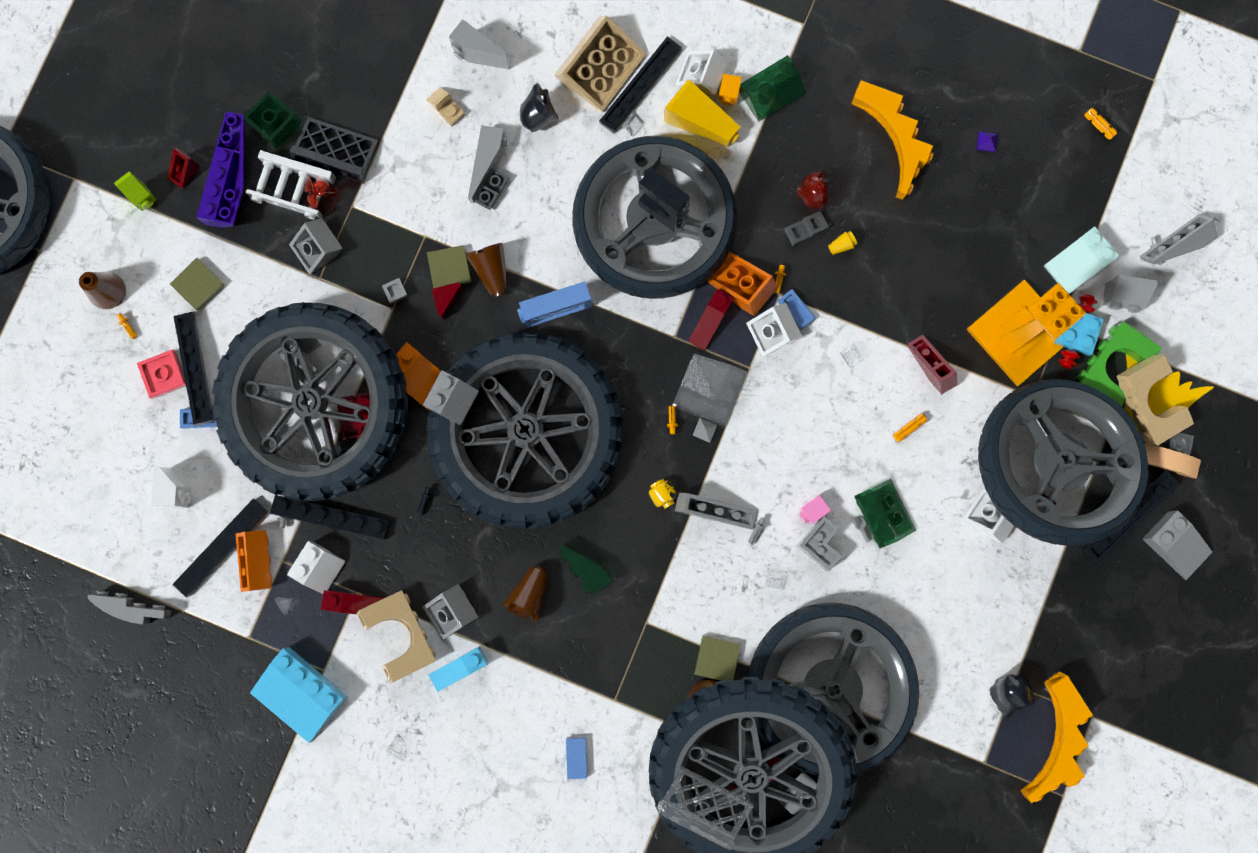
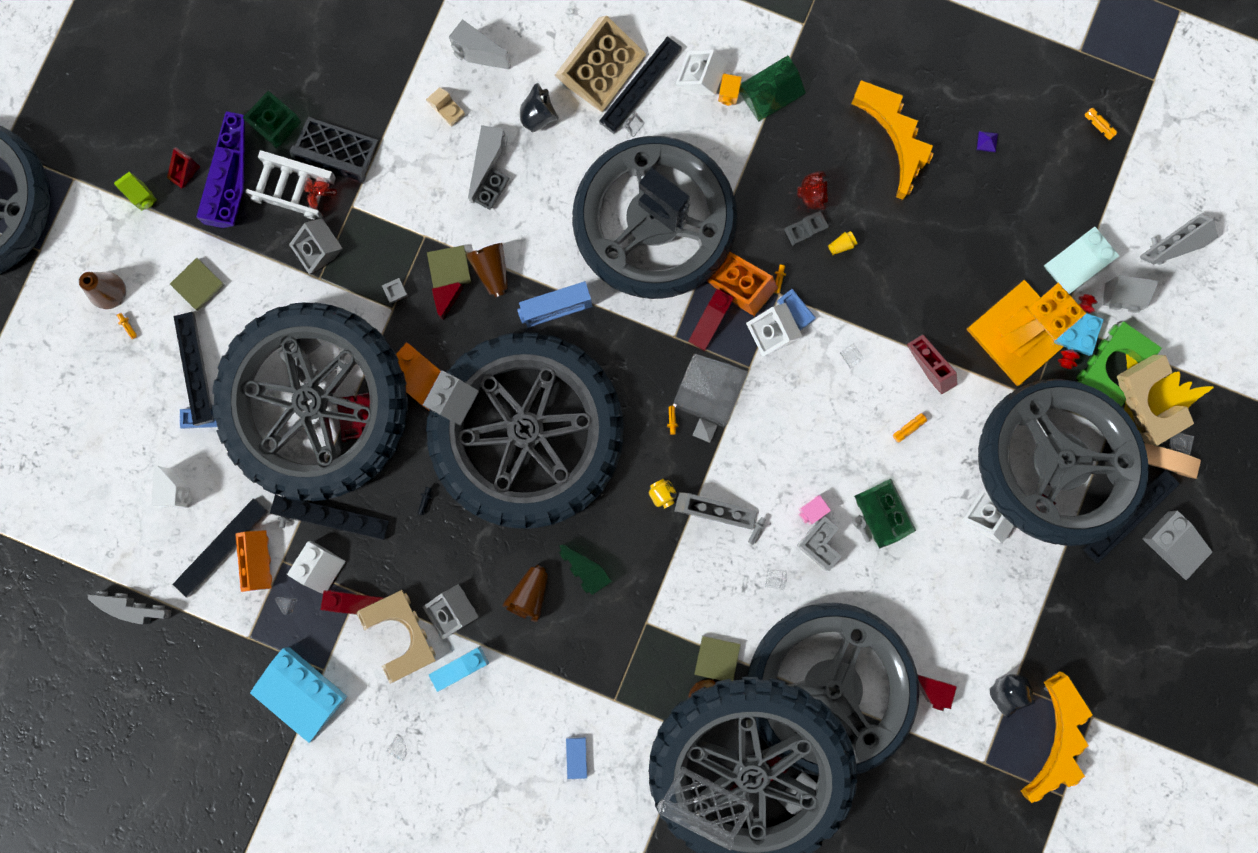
(162, 374): coral plate -> none
(701, 116): yellow slope -> none
(937, 692): none -> dark red slope

